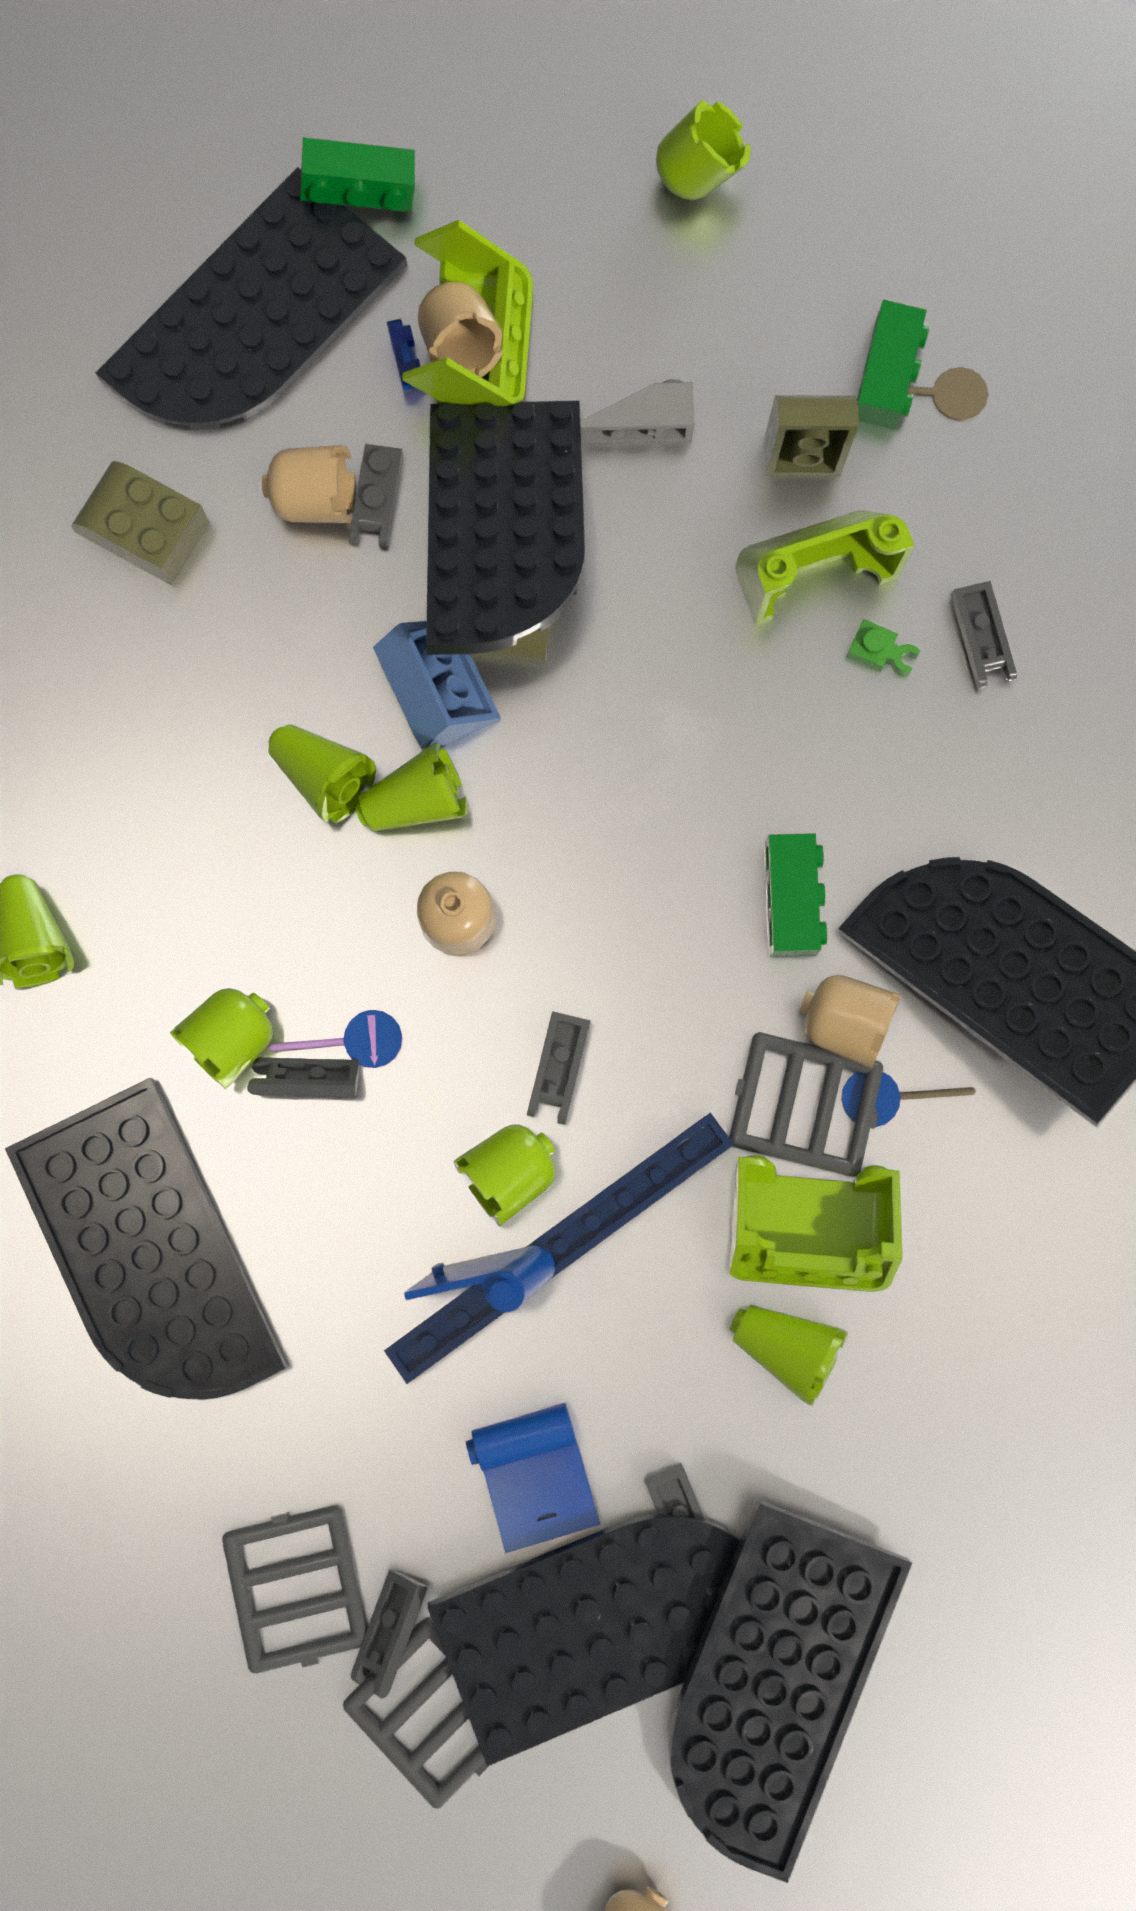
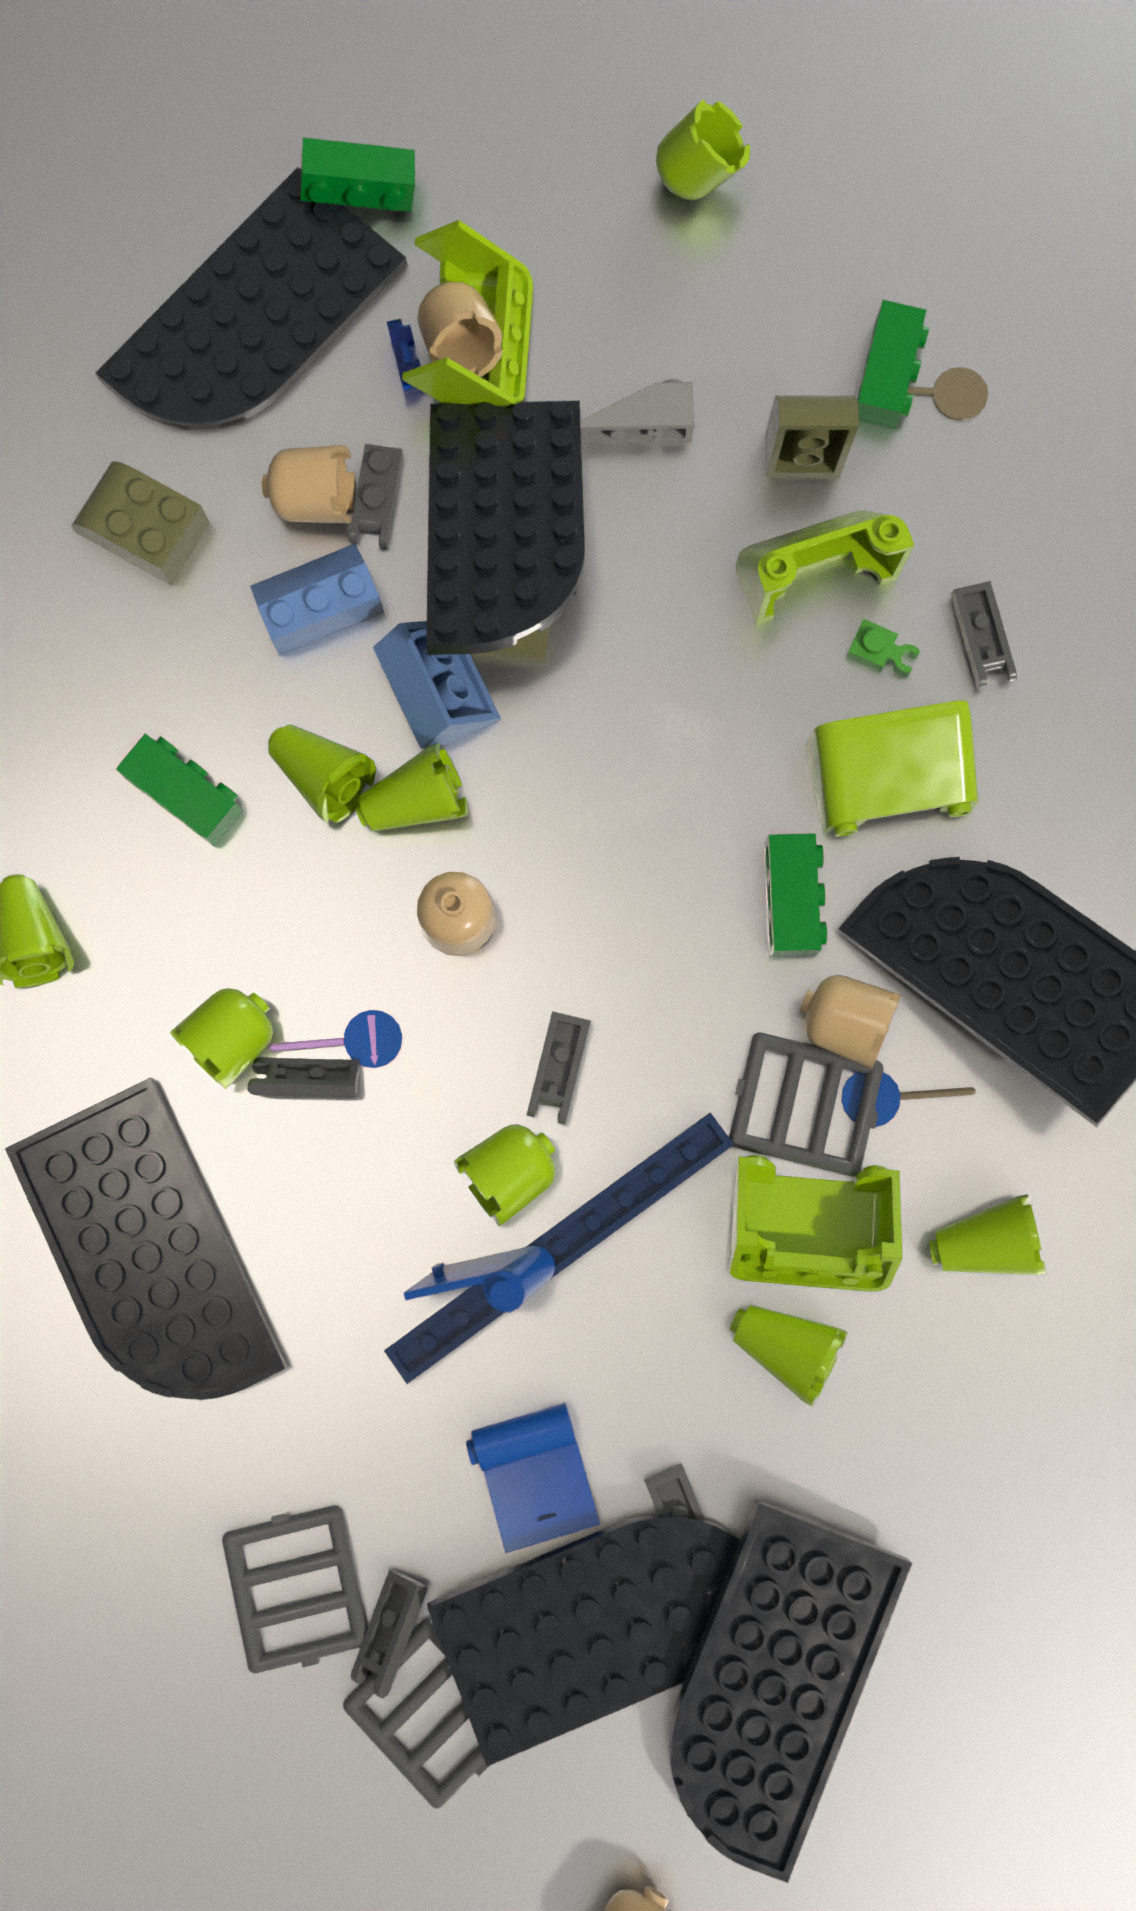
(180, 788): none -> green brick
(317, 599): none -> medium blue slope
(893, 765): none -> lime windscreen
(992, 1241): none -> lime cone

